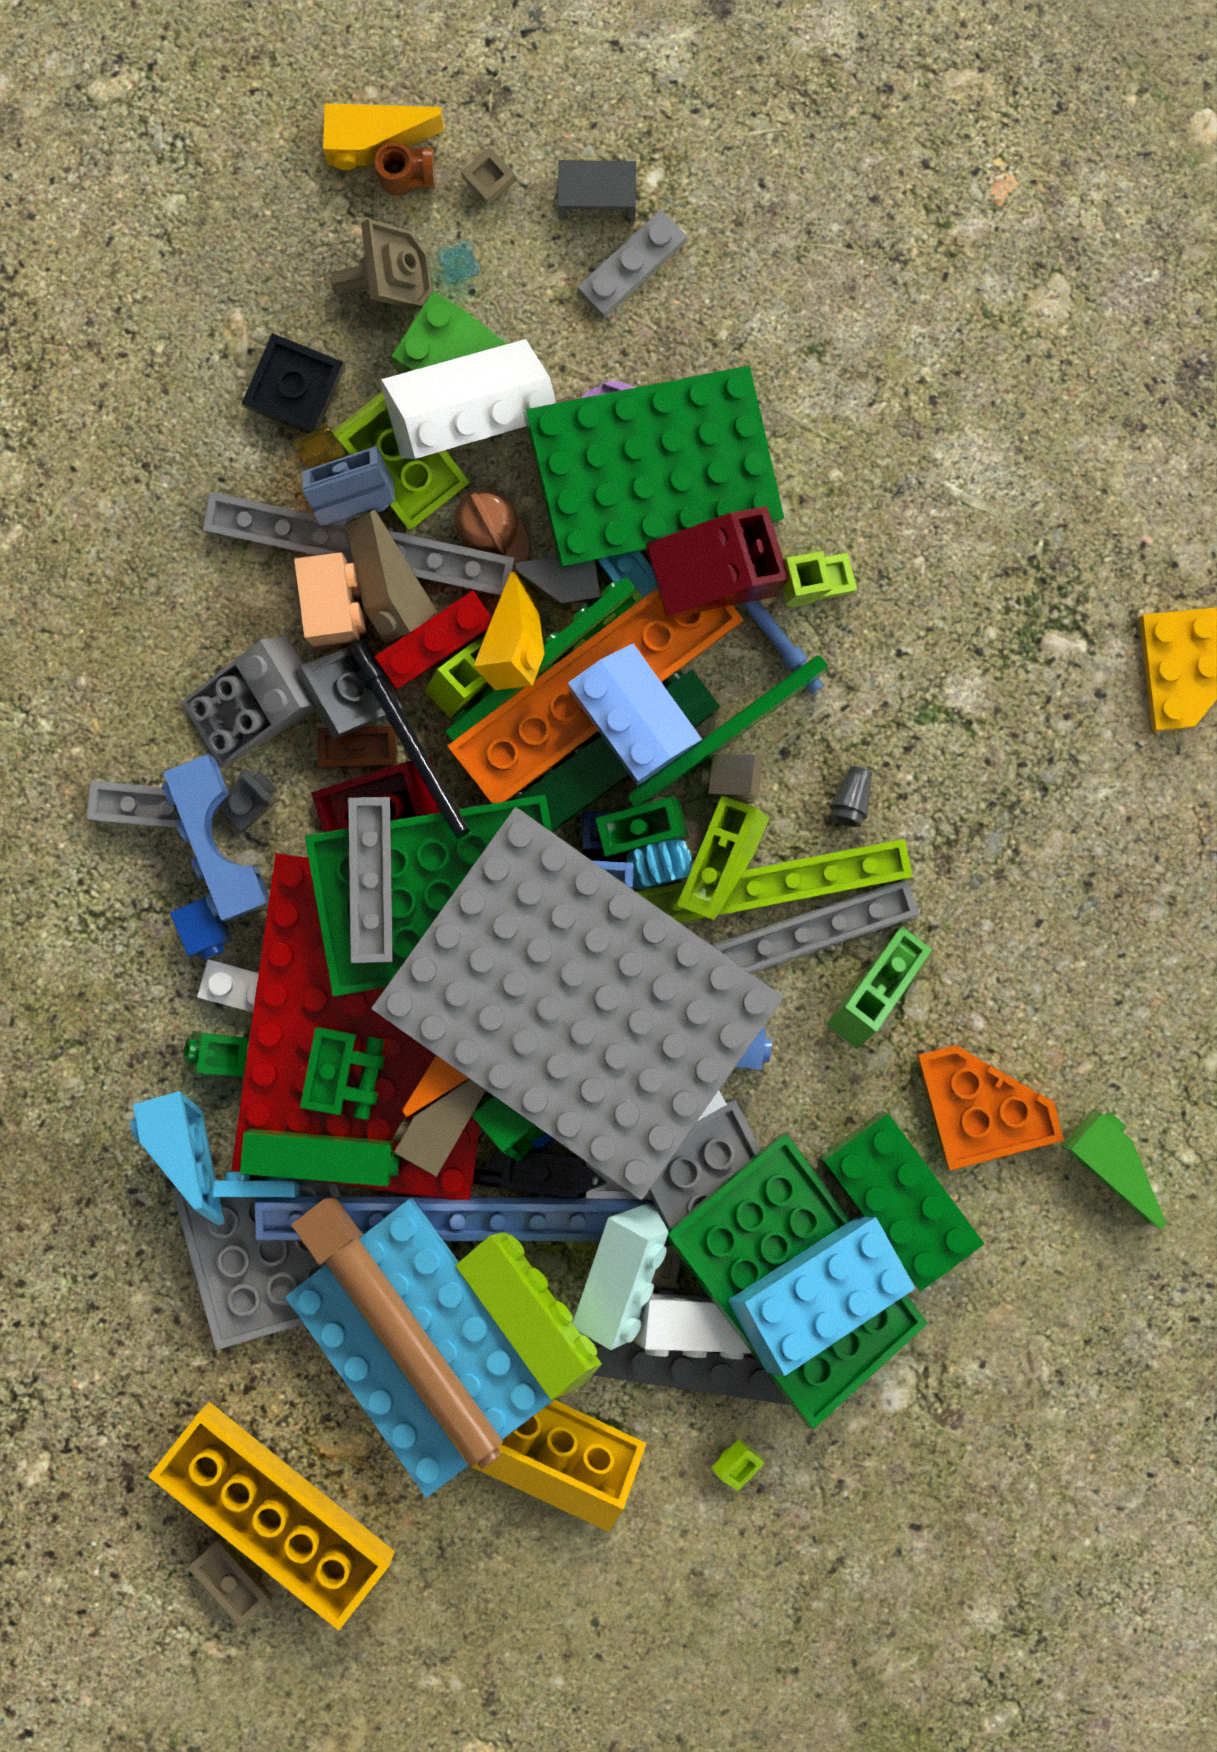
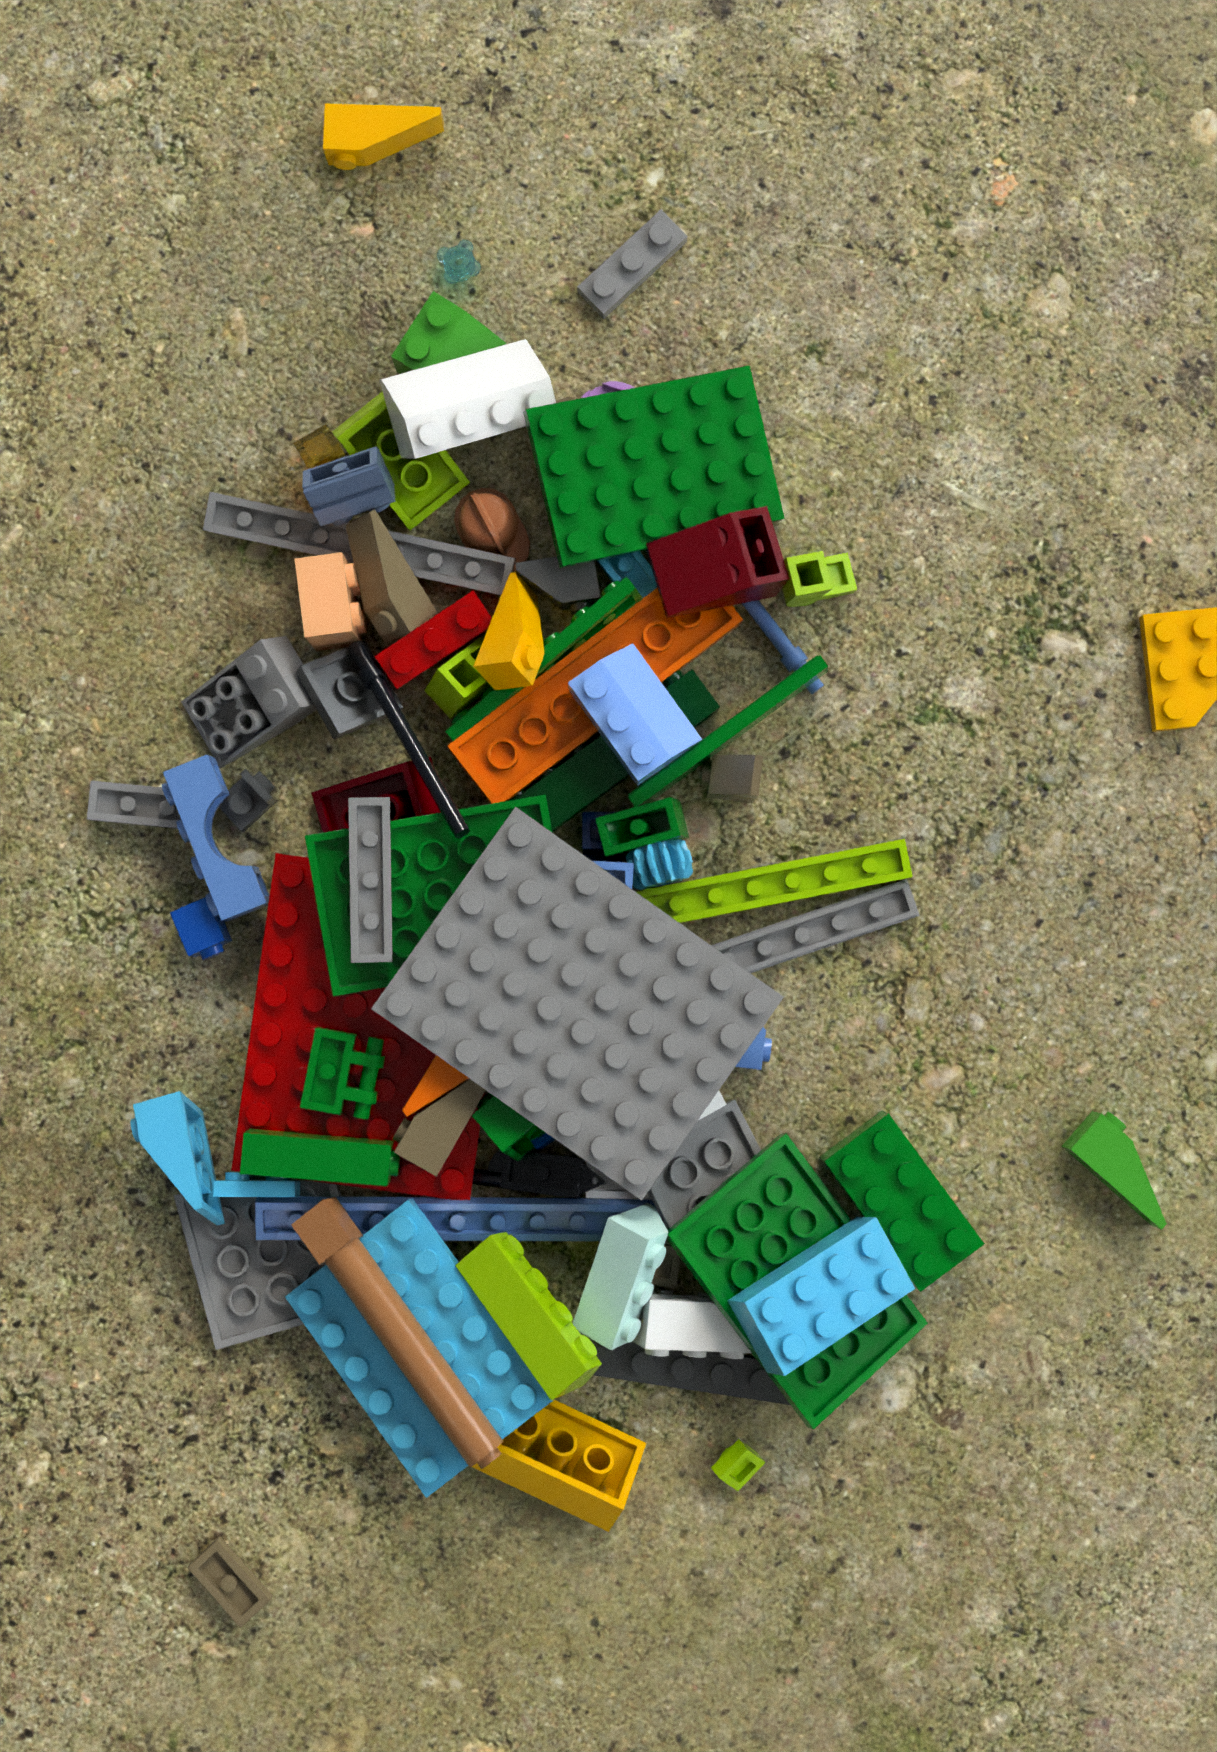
(216, 1054): green bracket -> none
(229, 985): white plate -> none
(273, 1515): yellow brick -> none
(293, 384): black plate -> none
(362, 748): reddish brown plate -> none
(392, 267): dark tan piece -> none
(417, 170): dark orange piece -> none
(488, 176): dark tan plate -> none
(596, 186): dark grey panel -> none
(722, 856): lime slope -> none
(852, 798): dark grey cone -> none
(879, 988): bright green slope -> none
(982, 1109): orange plate -> none

